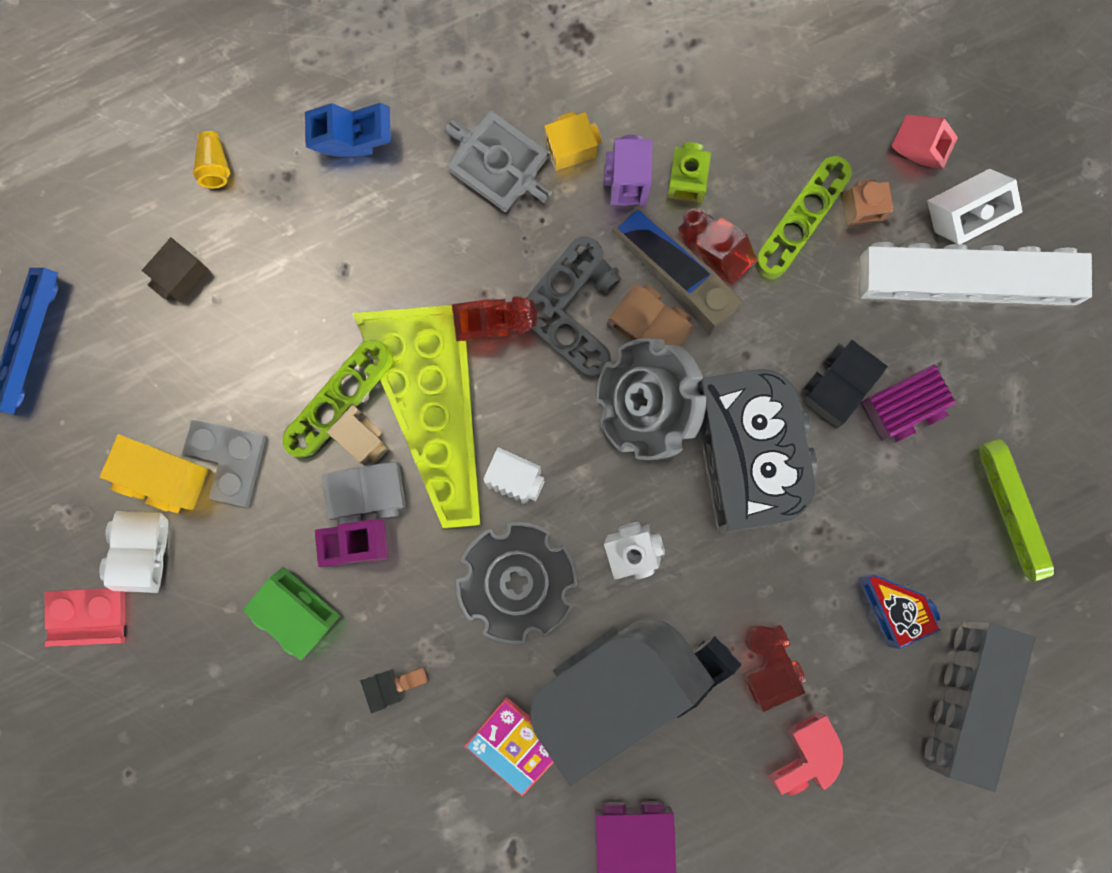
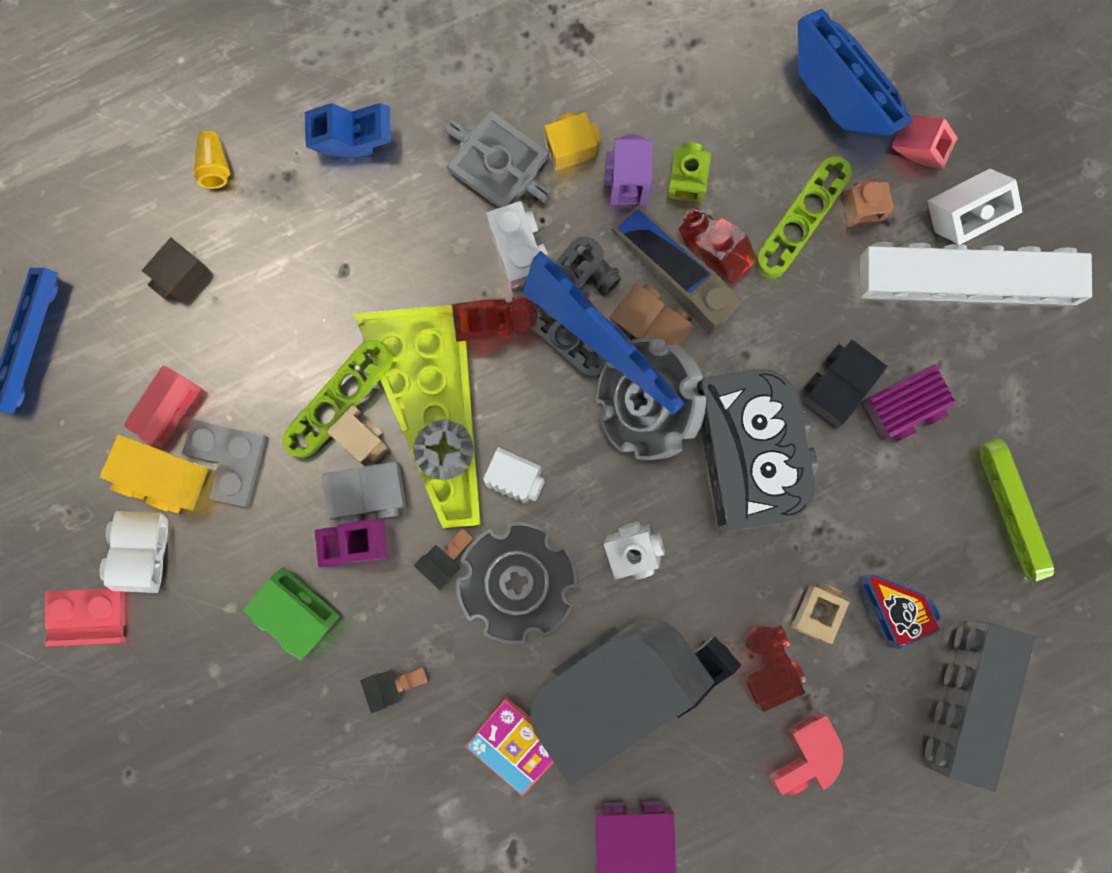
(162, 407): none -> coral panel
(439, 565): none -> pearl dark grey piece
(455, 462): none -> light grey gear
(514, 240): none -> white brick
(565, 302): none -> blue wedge
(827, 626): none -> tan brick
(847, 78): none -> blue wedge

